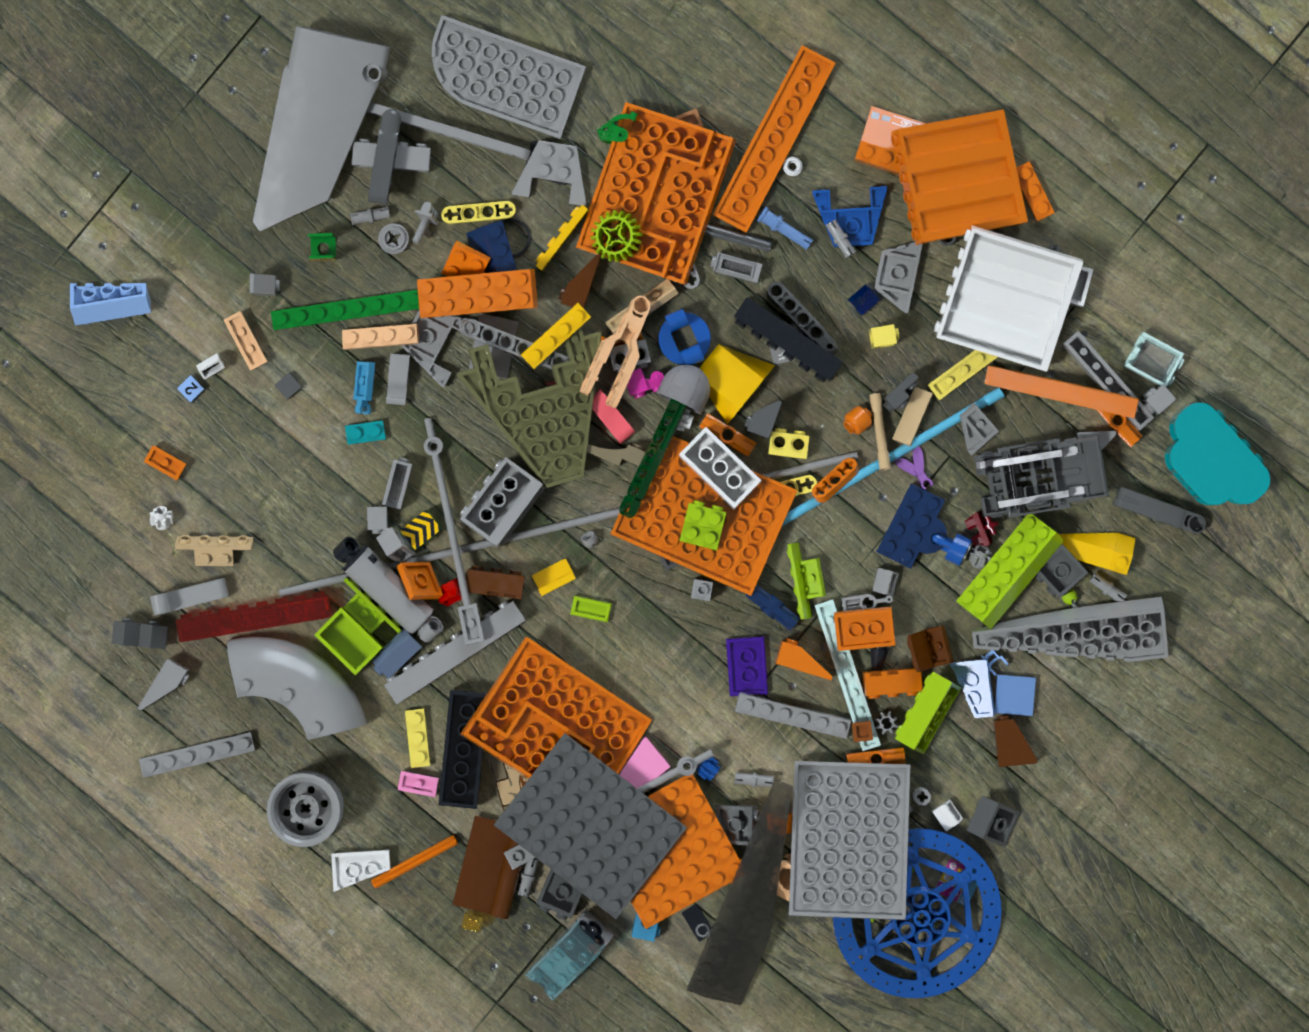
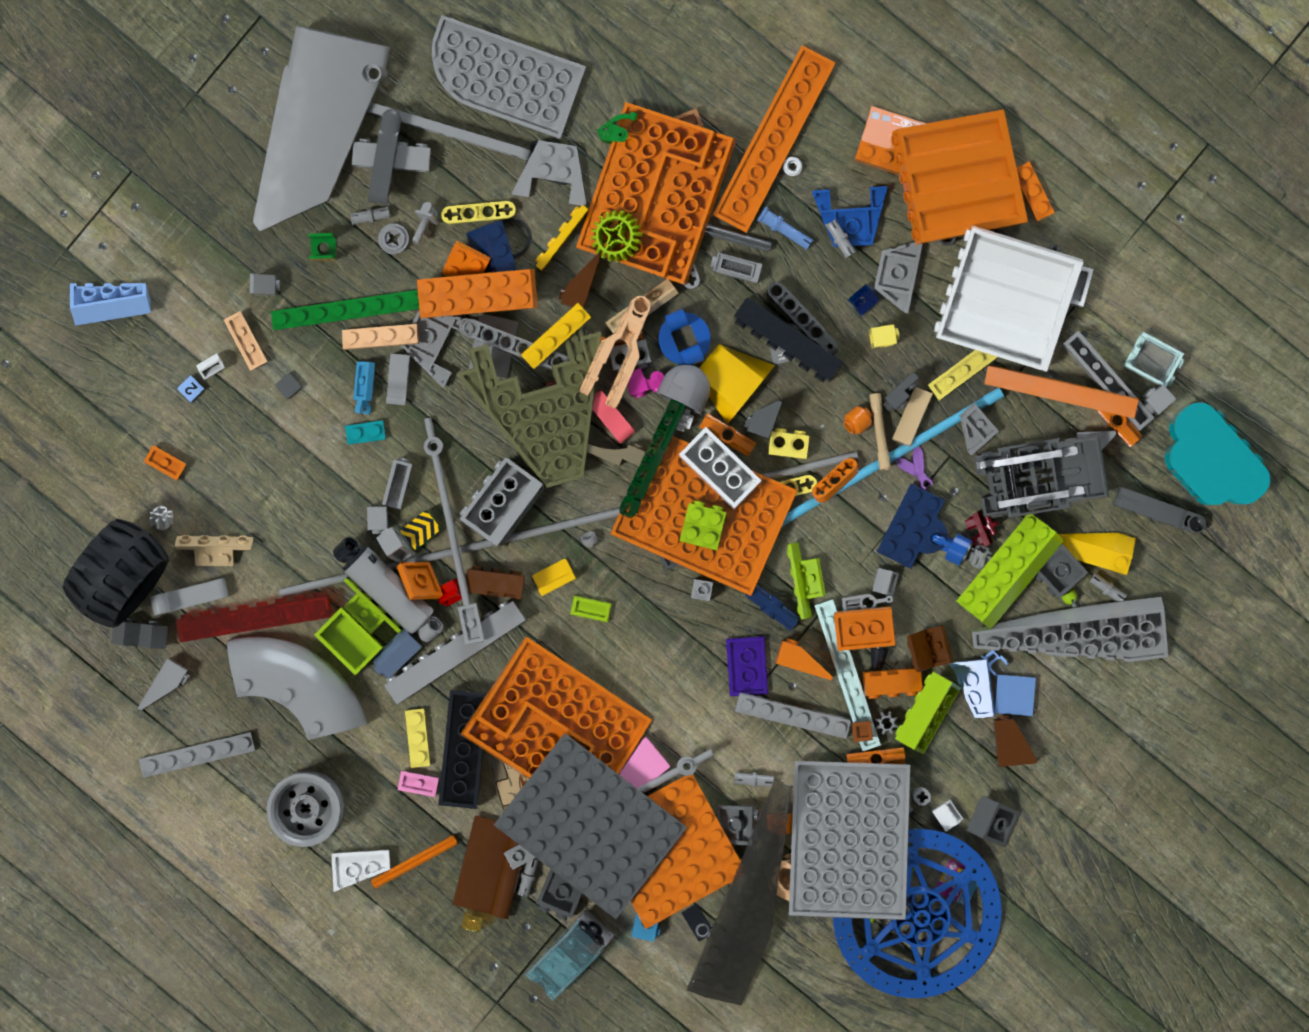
(115, 573): none -> black tyre
(708, 768): blue gear -> none

